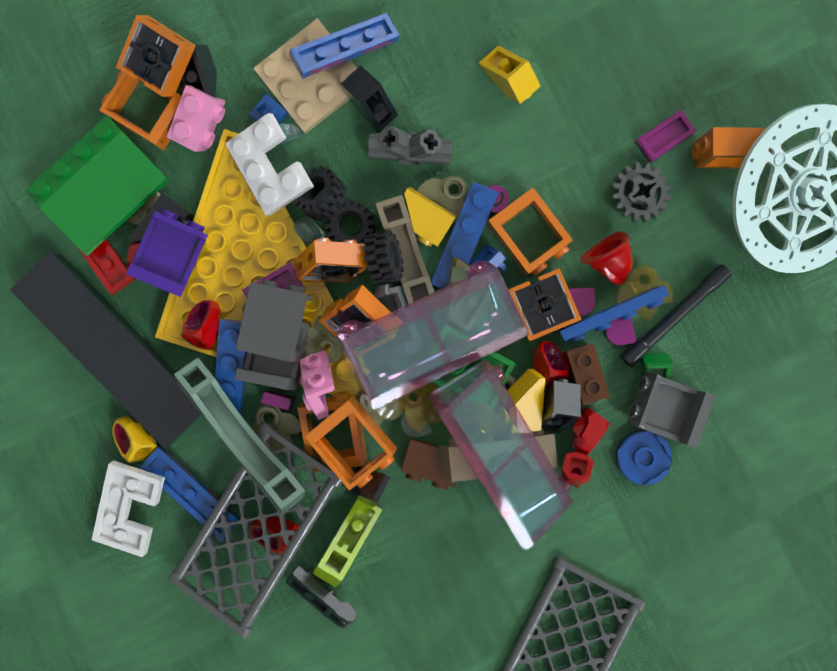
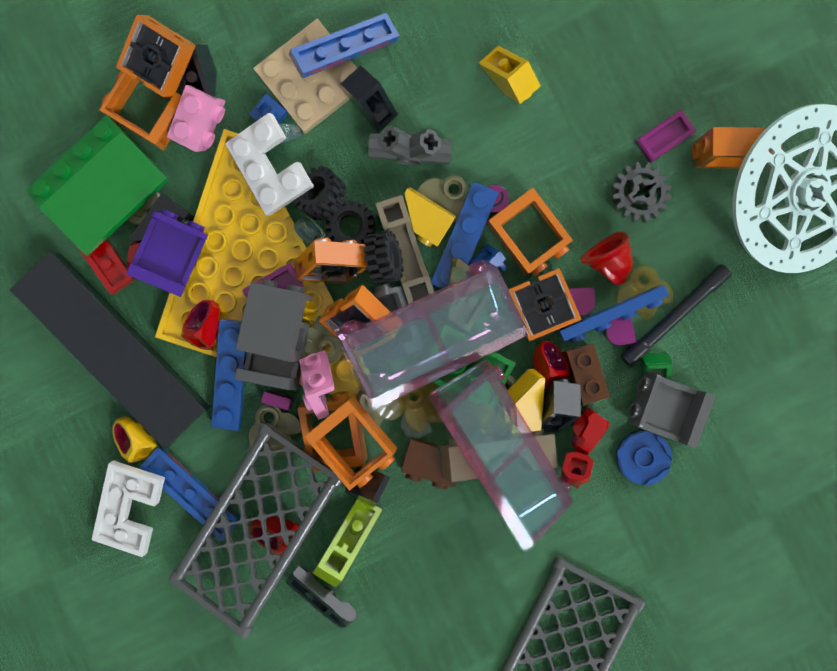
(240, 439): sand green arch -> none

